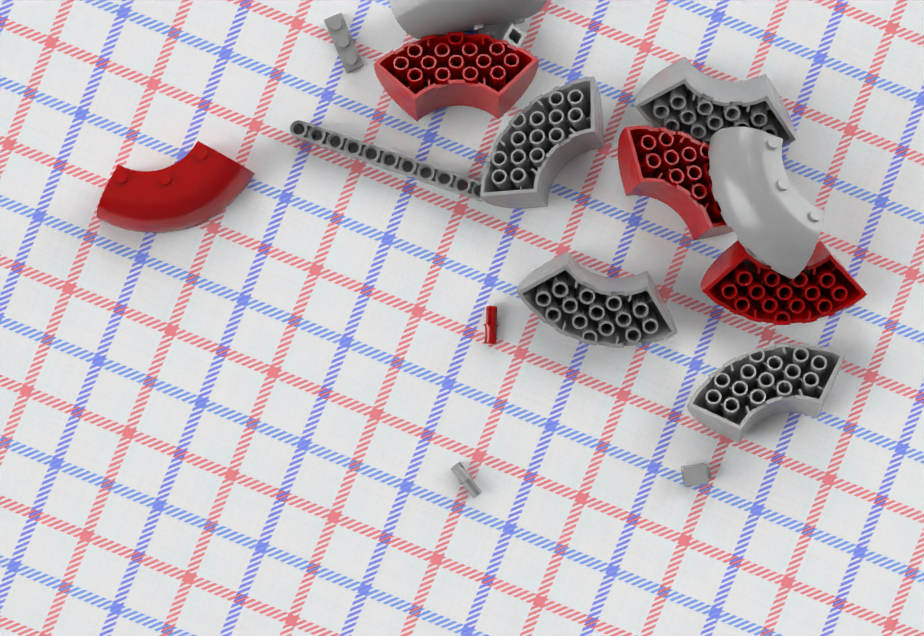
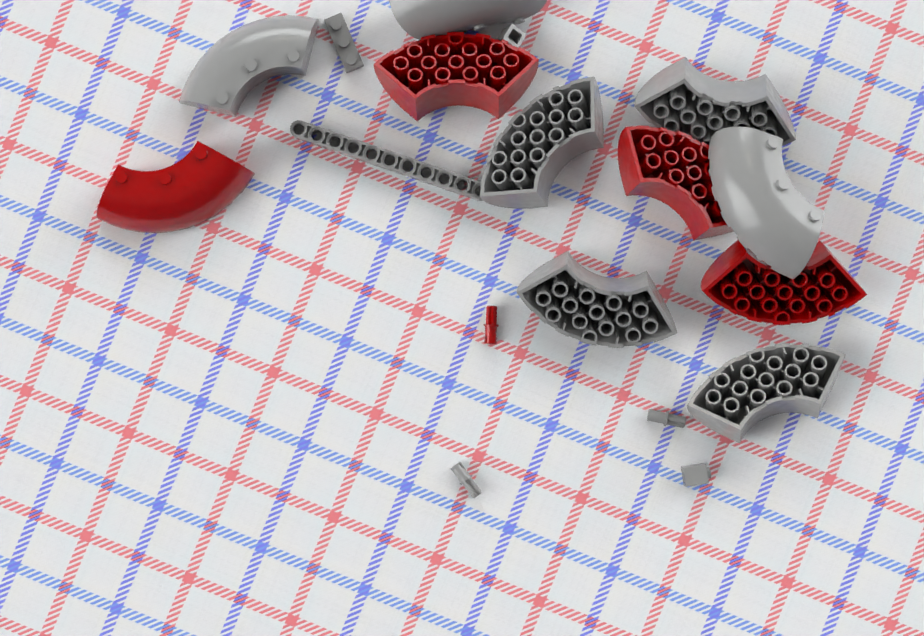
(247, 59): none -> light grey brick
(666, 418): none -> light grey axle

